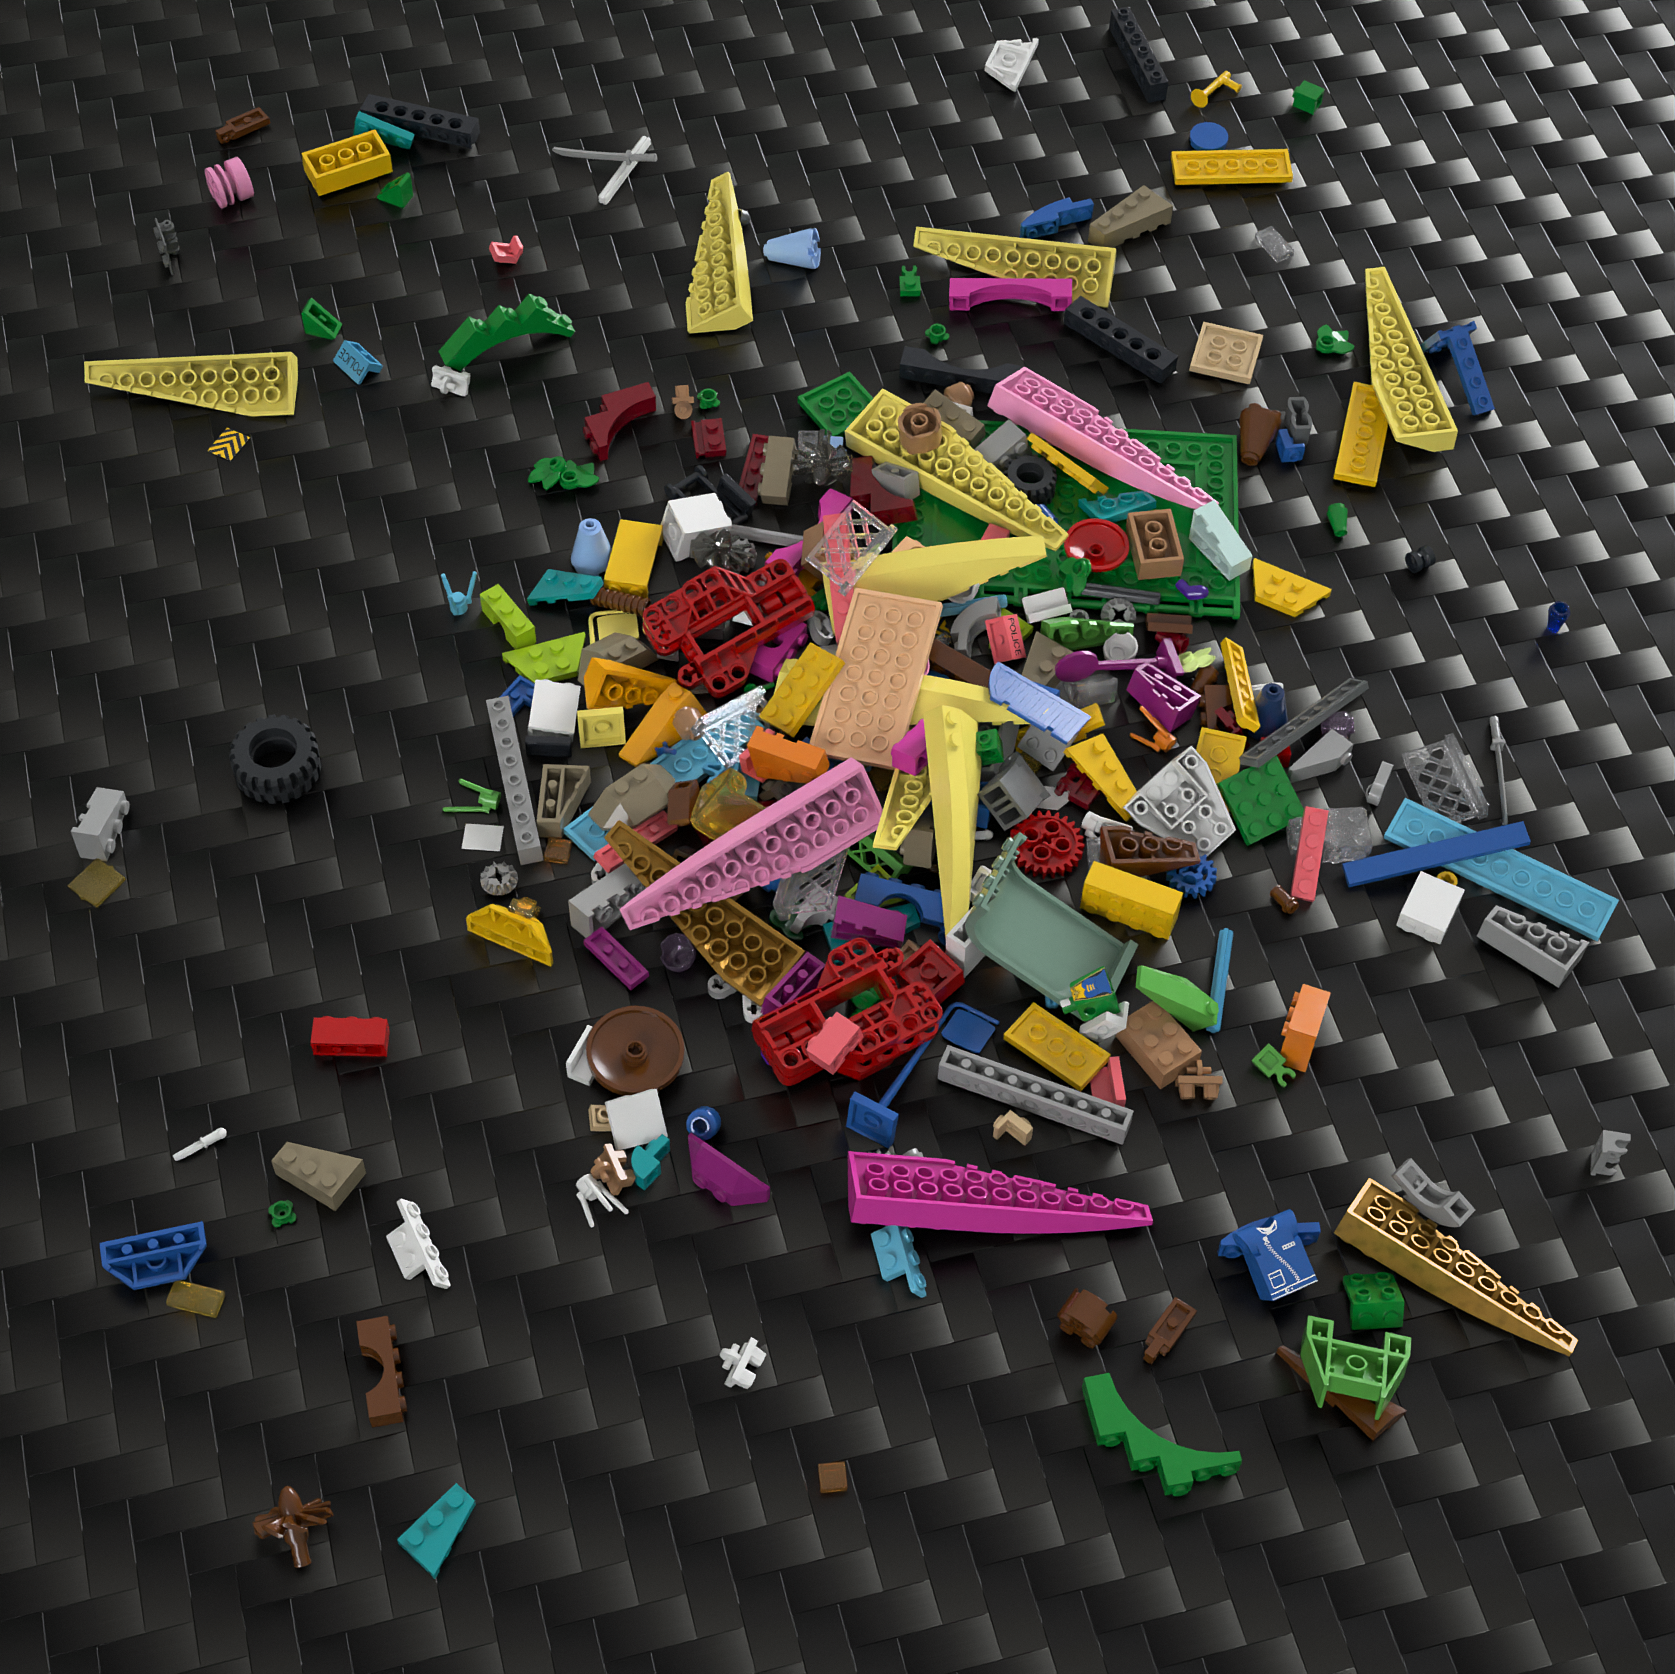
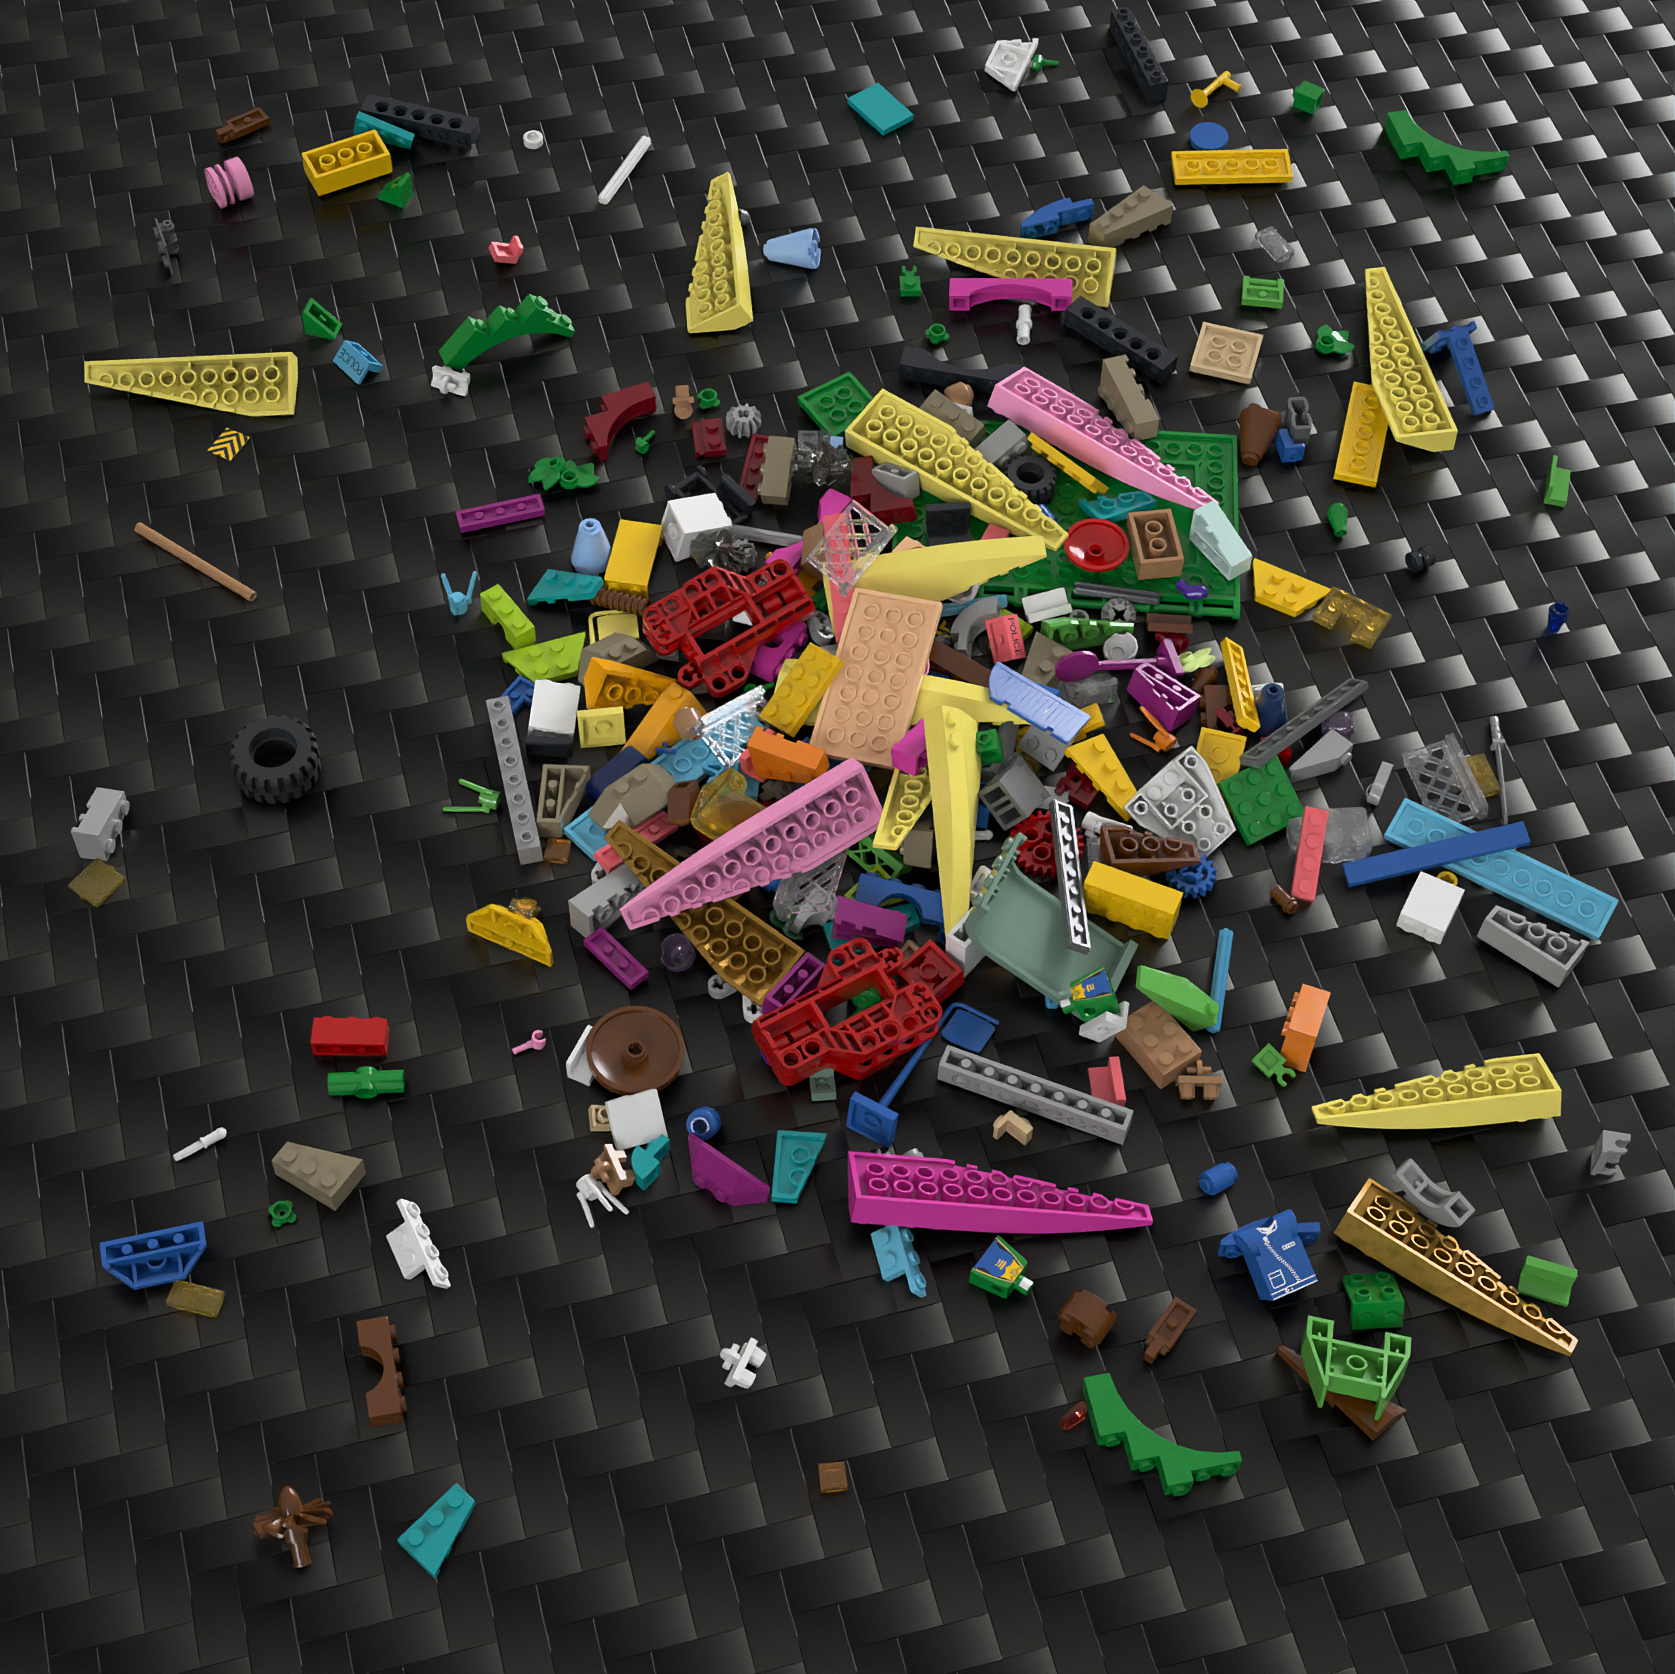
(195, 561): none -> medium nougat piece
(366, 1082): none -> green piece
(482, 837): white sticker -> none
(492, 885): light grey gear -> none
(500, 513): none -> magenta plate
(533, 139): none -> white tile
(536, 1044): none -> bright pink hand
(616, 768): none -> clear blue beam
(628, 156): light grey sword -> none
(642, 445): none -> green hand
(743, 420): none -> light grey gear
(794, 1162): none -> teal wing
(823, 1085): none -> sand green slope
(834, 1042): coral brick -> none
(880, 109): none -> teal tile
(919, 428): medium nougat brick -> none
(948, 523): none -> black bracket
(1001, 1270): none -> torso
(1024, 324): none -> white pin
(1038, 61): none -> green hand
(1057, 1046): yellow plate -> none
(1069, 877): none -> dark grey tile
(1074, 1416): none -> clear red tile
(1077, 573): green plate -> none
(1127, 399): none -> dark tan wedge
(1218, 1178): none -> blue brick
(1262, 292): none -> bright green plate
(1370, 618): none -> clear yellow plate
(1436, 155): none -> green arch
(1483, 774): none -> clear yellow plate
(1491, 1094): none -> light yellow wedge
(1546, 1280): none -> bright green panel
(1557, 484): none -> bright green panel

